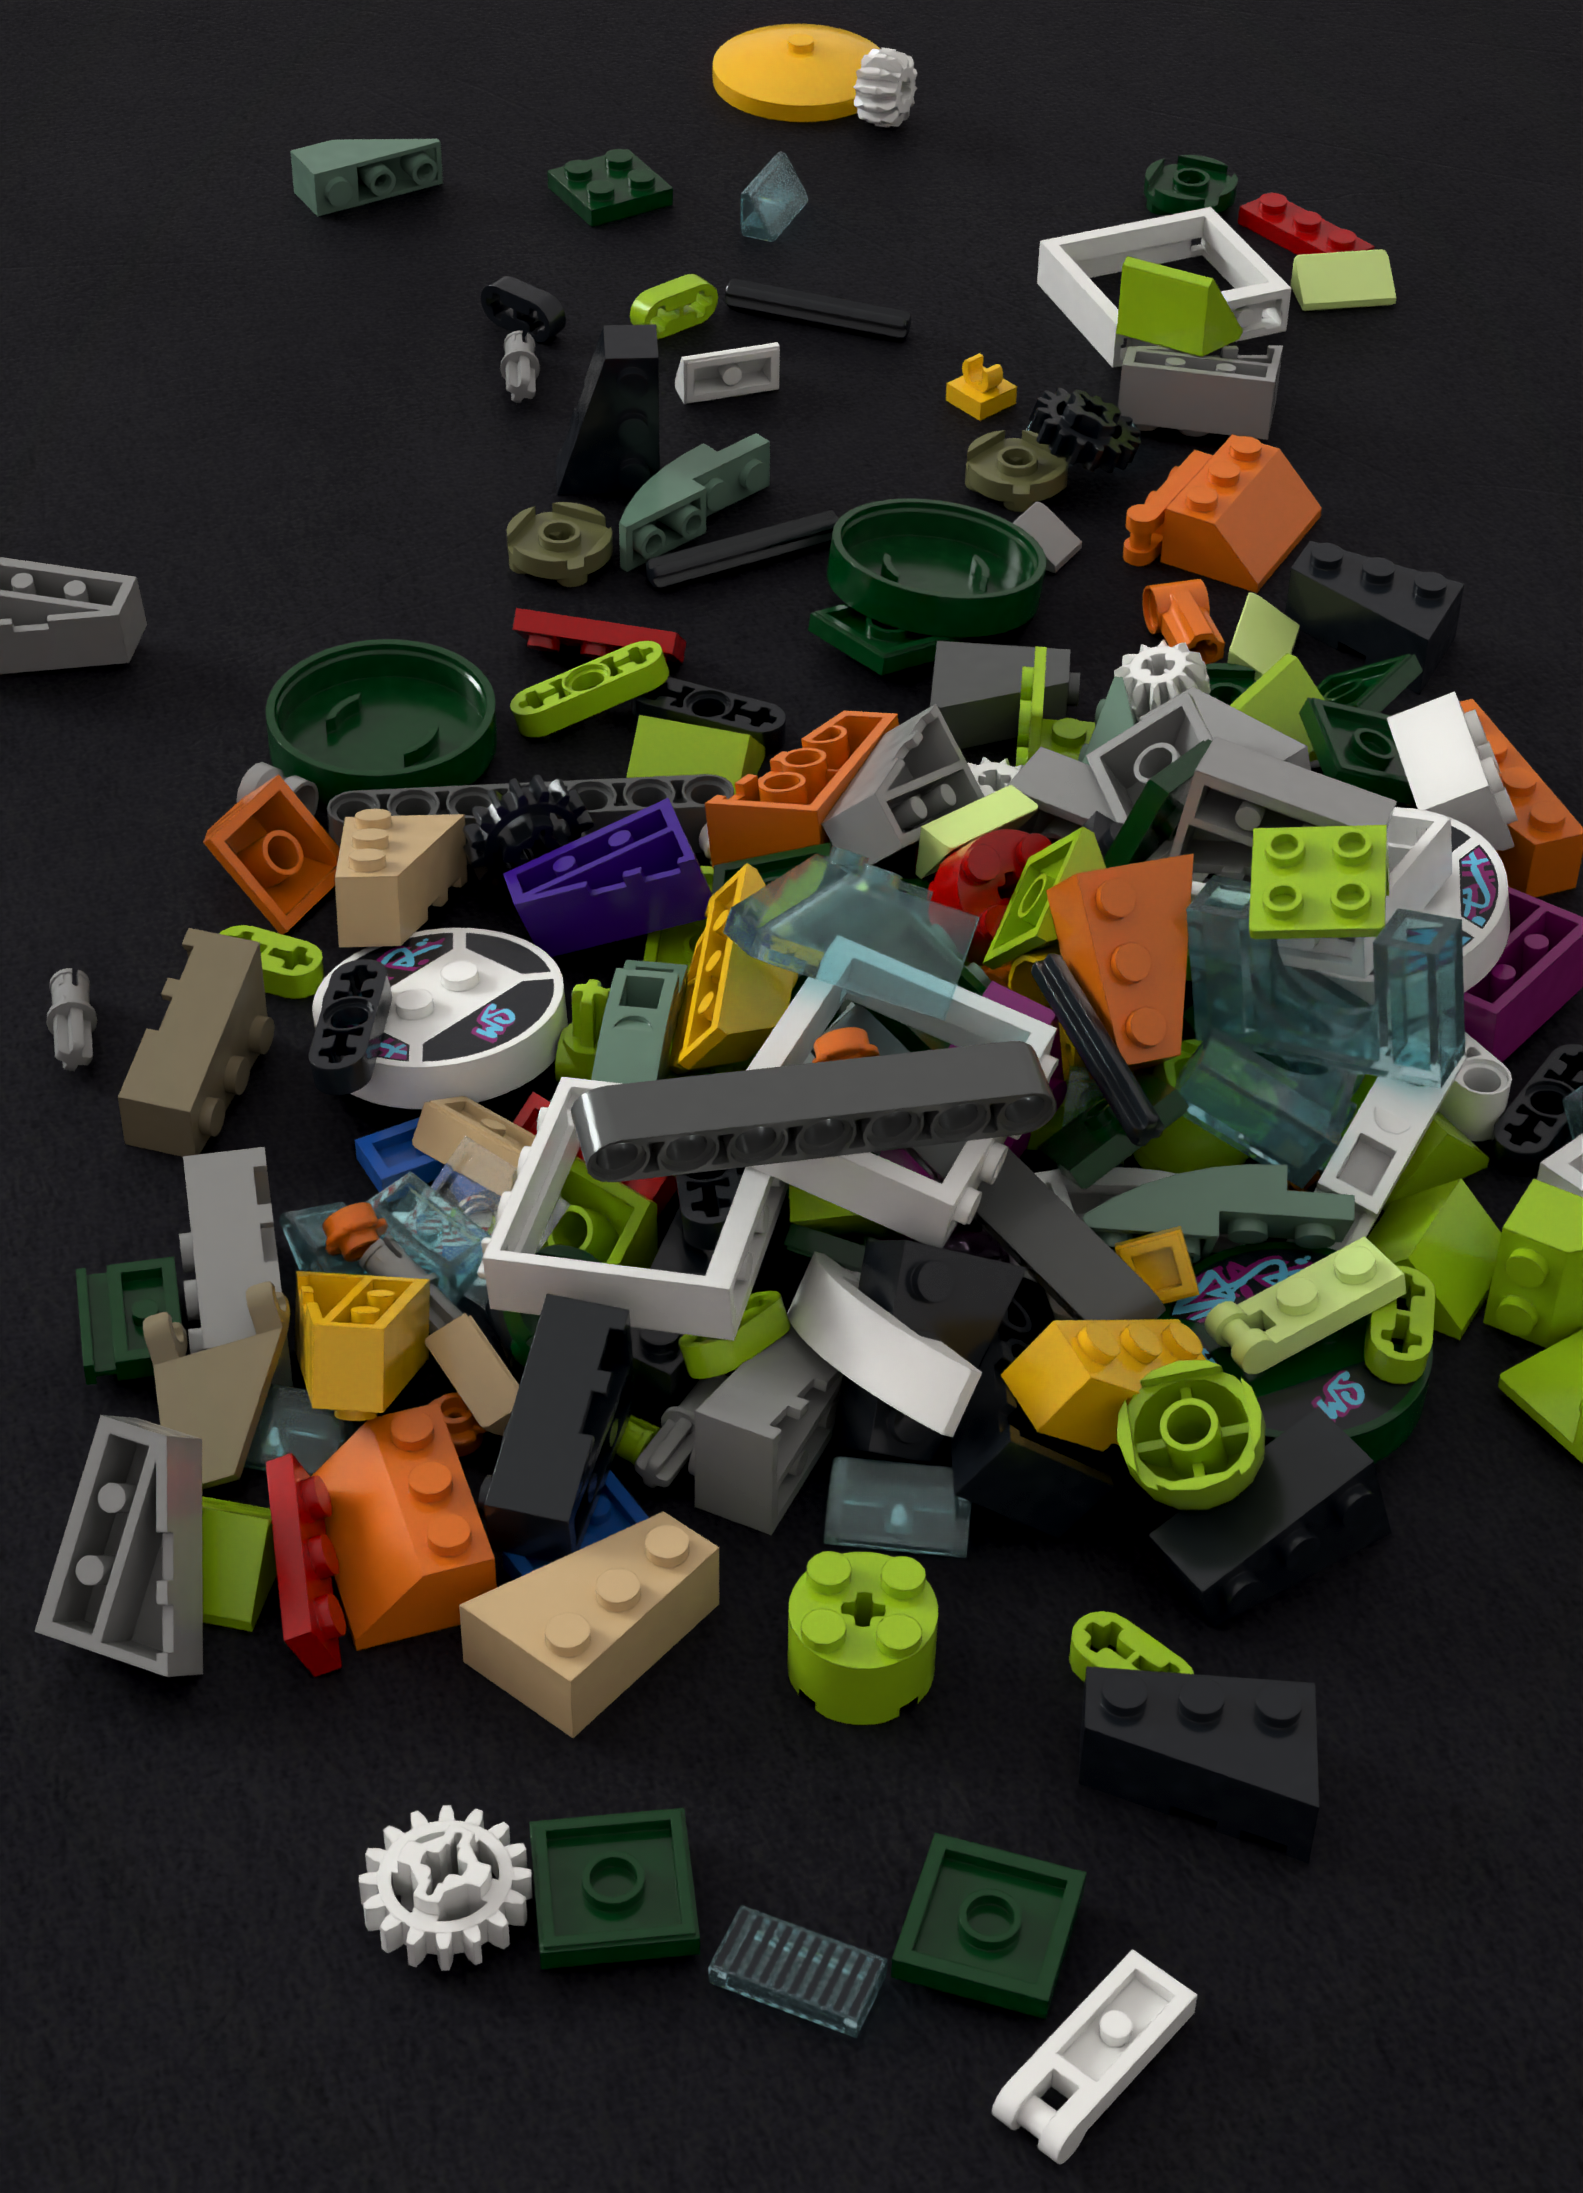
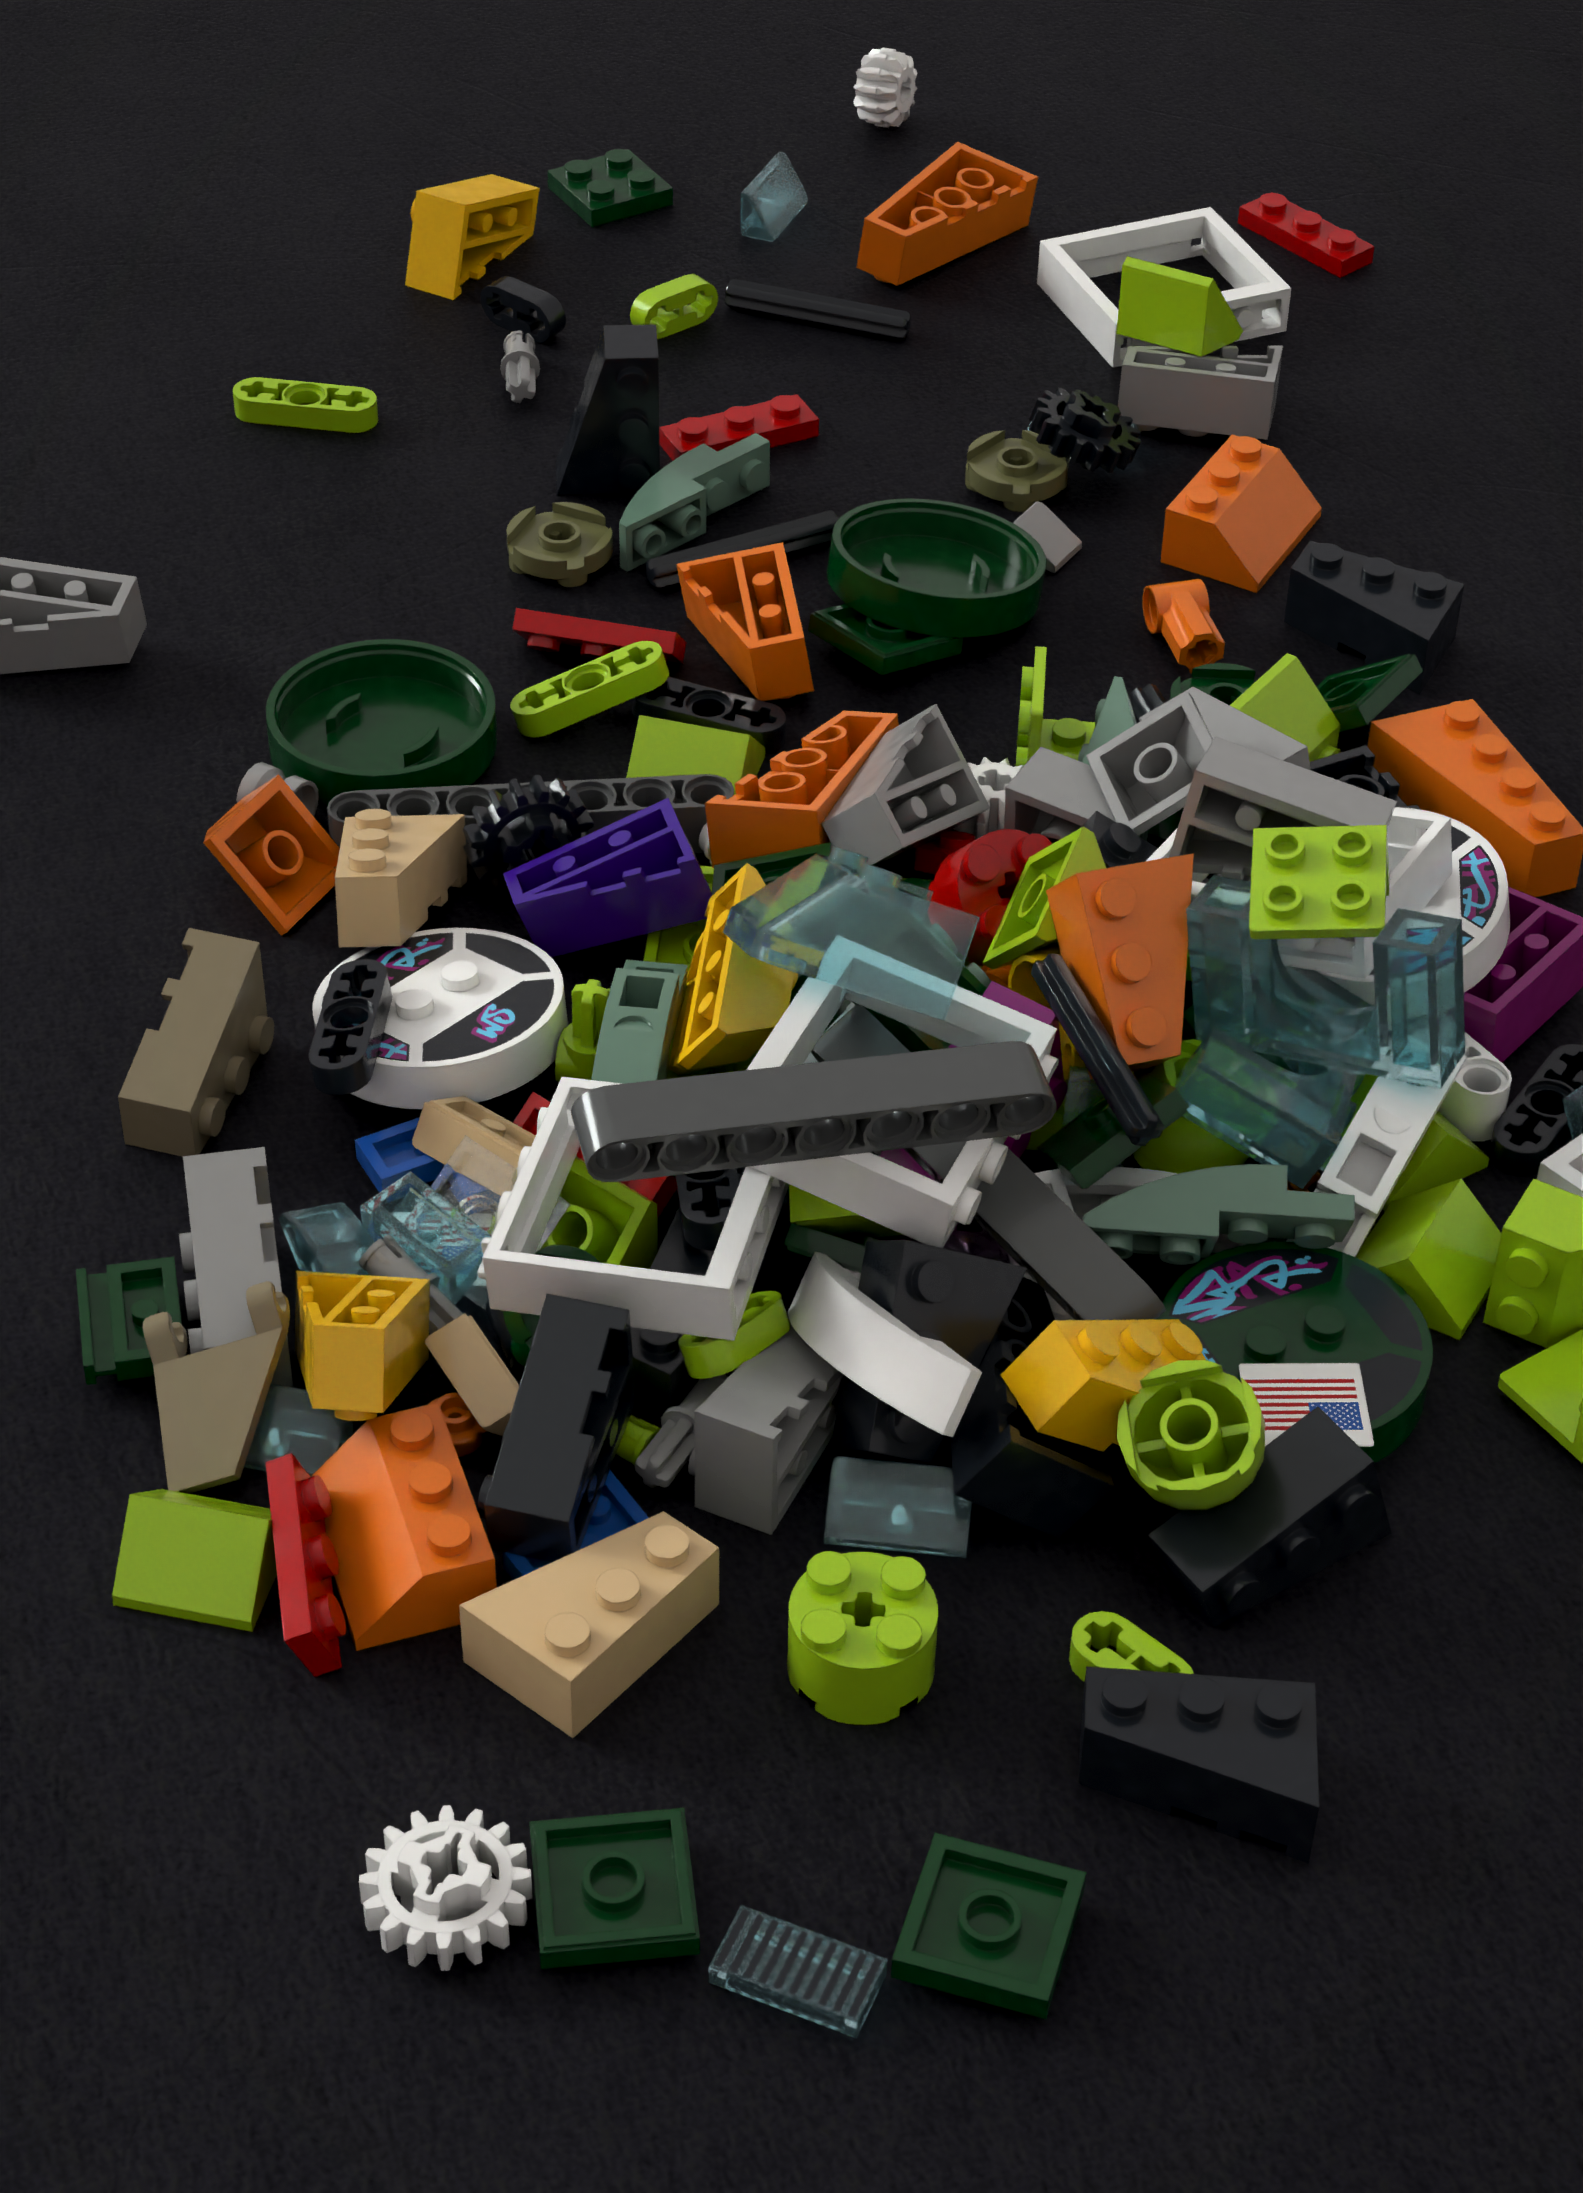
(71, 1019): light grey axle -> none
(133, 1551): light grey wedge -> none
(289, 964): lime beam -> none
(305, 405): none -> lime beam
(353, 1230): orange plate -> none
(363, 171): sand green slope -> none
(464, 228): none -> yellow wedge
(728, 373): white slope -> none
(750, 618): none -> orange wedge
(779, 420): none -> red plate
(791, 72): yellow dish -> none
(844, 1044): orange plate -> none
(944, 214): none -> orange wedge
(981, 389): yellow tile -> none
(981, 688): dark grey slope -> none
(997, 811): yellowish green slope -> none
(1095, 2054): white plate -> none
(1147, 520): orange plate -> none
(1156, 811): dark green plate -> none
(1160, 675): white gear -> none
(1161, 1263): yellow tile -> none
(1189, 185): dark green plate -> none
(1262, 636): yellowish green slope -> none
(1295, 1389): none -> sticker
(1306, 1306): yellowish green plate -> none
(1343, 280): yellowish green slope -> none
(1356, 748): dark green plate -> none
(1411, 1326): lime beam -> none
(1454, 767): white slope -> none

